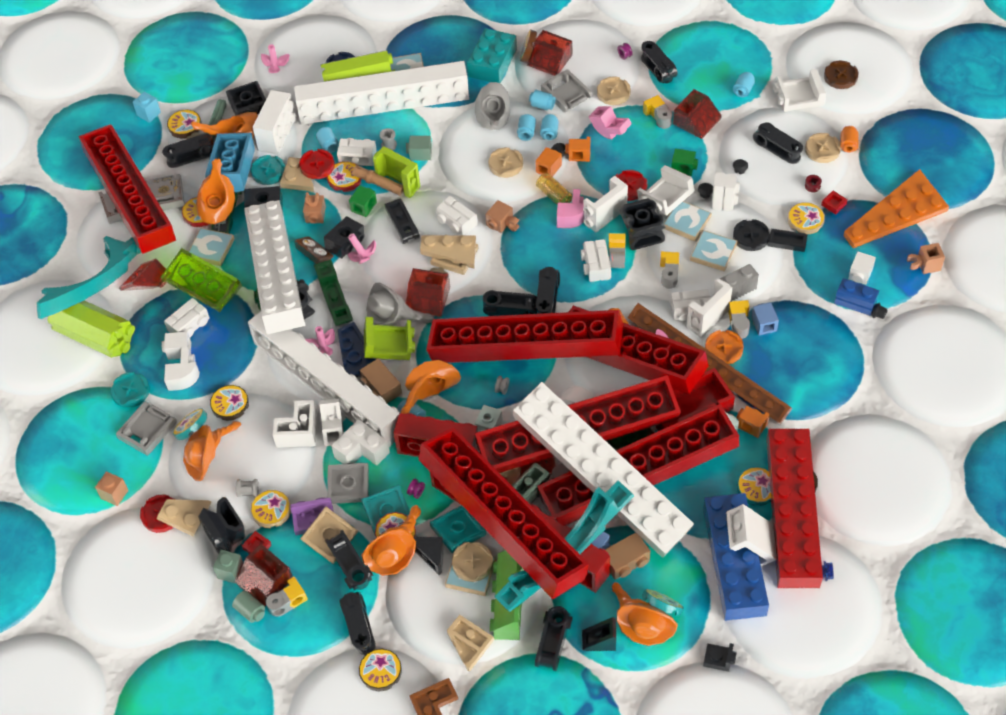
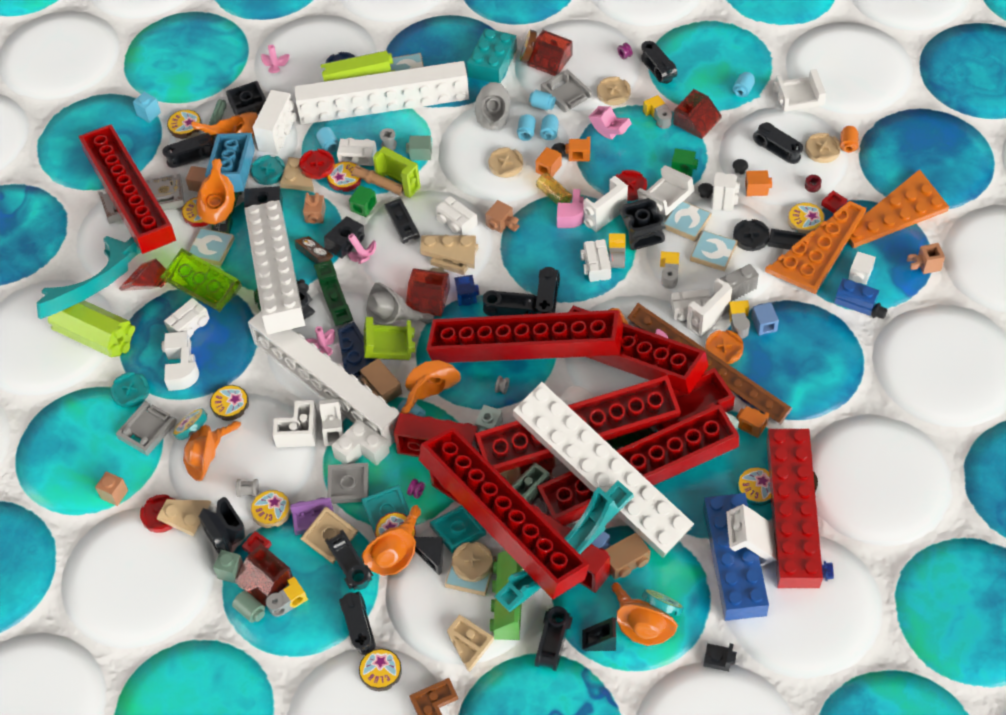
(195, 178): none -> nougat brick
(466, 290): none -> clear blue brick
(757, 183): none -> orange brick
(817, 252): none -> orange wing
(841, 74): reddish brown tile -> none

